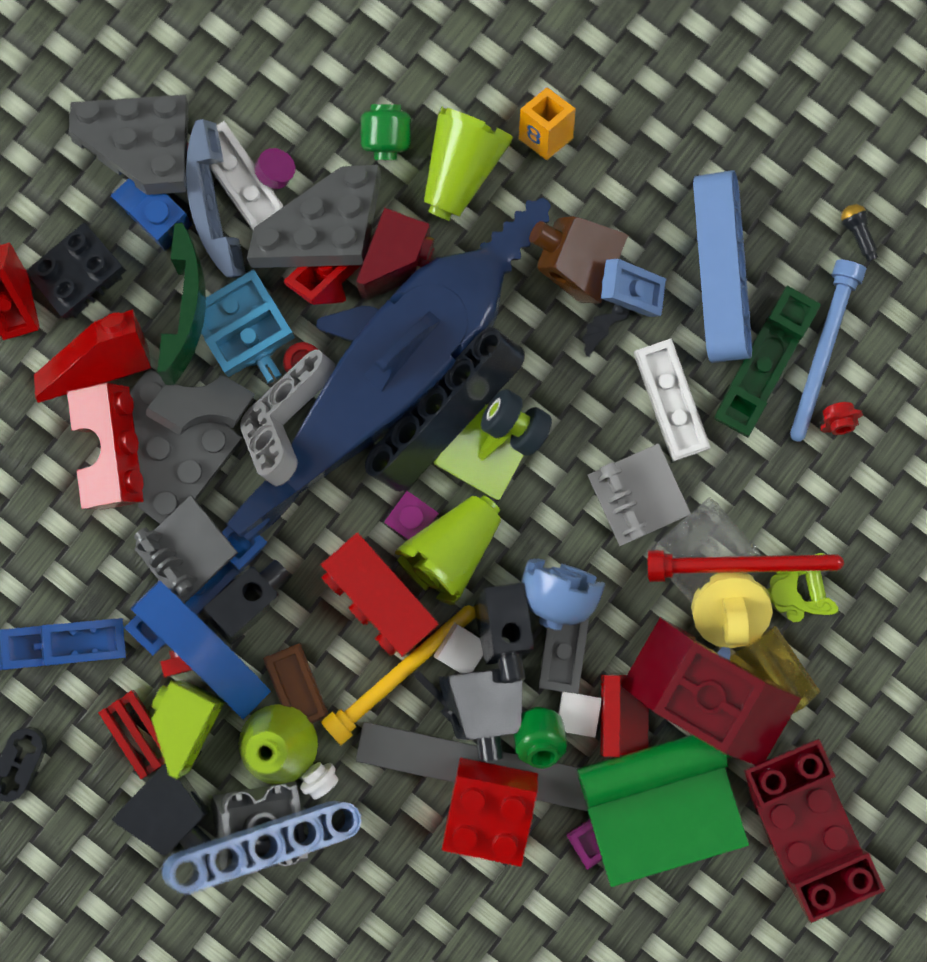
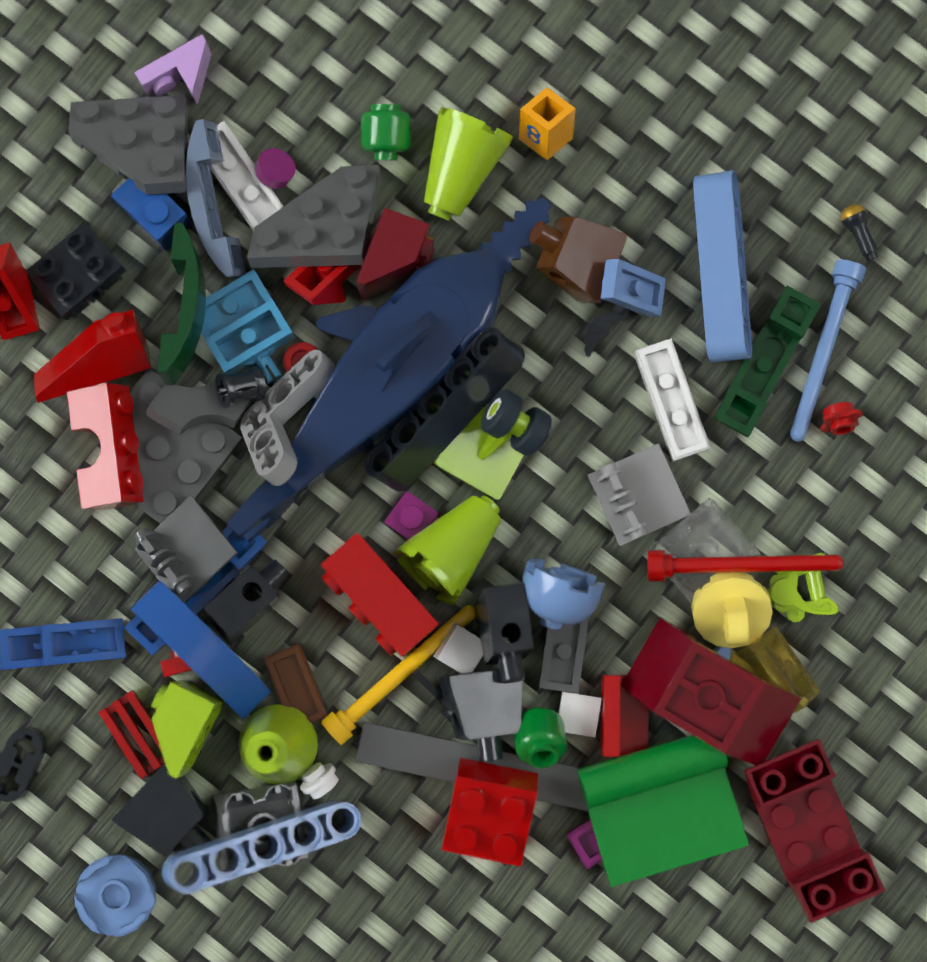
(124, 884): none -> medium blue tile
(184, 63): none -> lavender slope
(240, 386): none -> black bush

